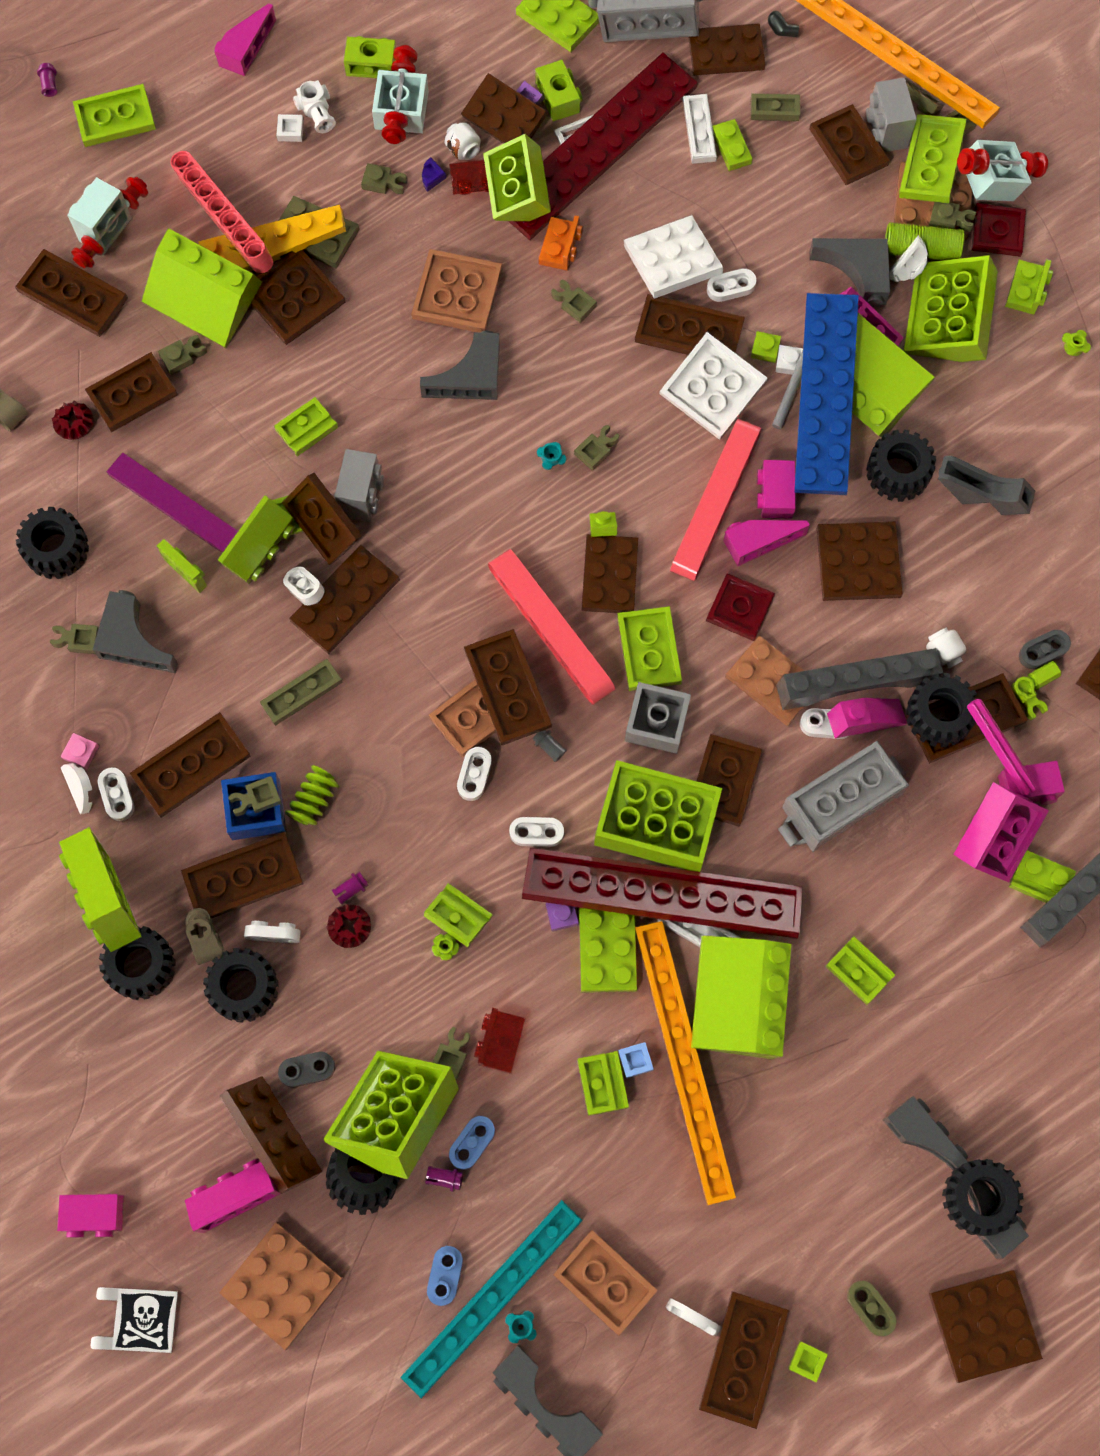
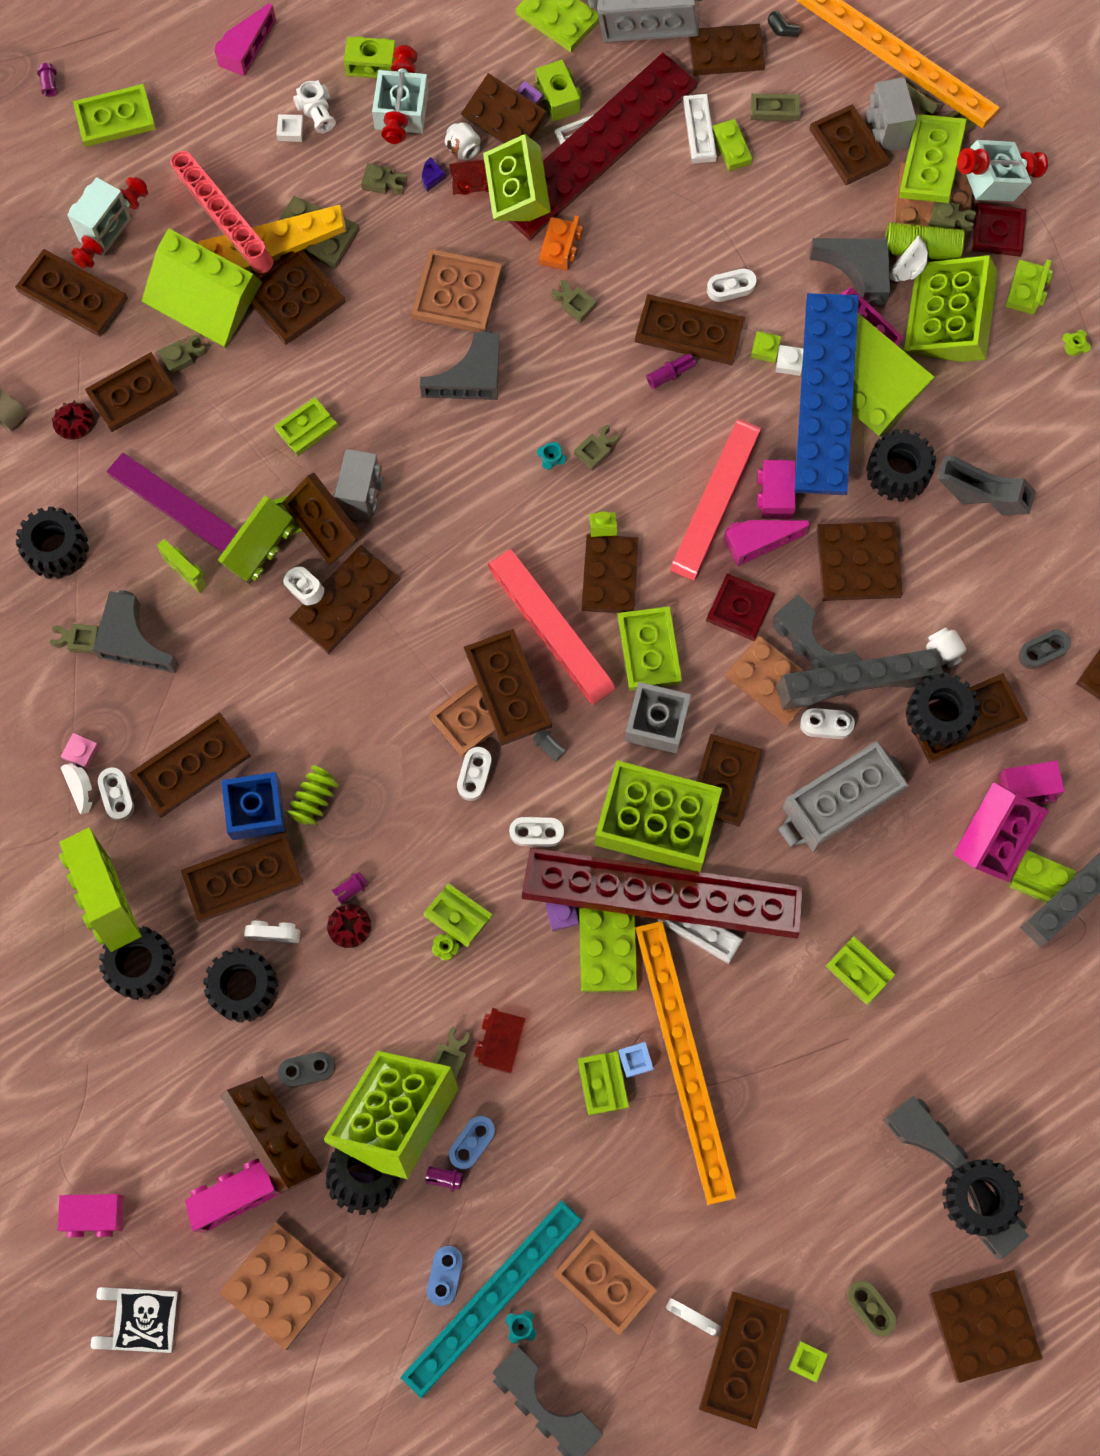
(204, 939): dark tan piece -> none
(259, 795): olive plate -> none
(301, 692): olive plate -> none
(670, 371): none -> magenta axle
(673, 256): white plate -> none
(713, 385): white plate -> none
(741, 996): lime slope -> none
(789, 395): light grey bar -> none
(795, 624): none -> dark grey arch
(865, 716): dark pink slope -> none
(1001, 747): dark pink axle -> none
(1024, 687): lime bar -> none

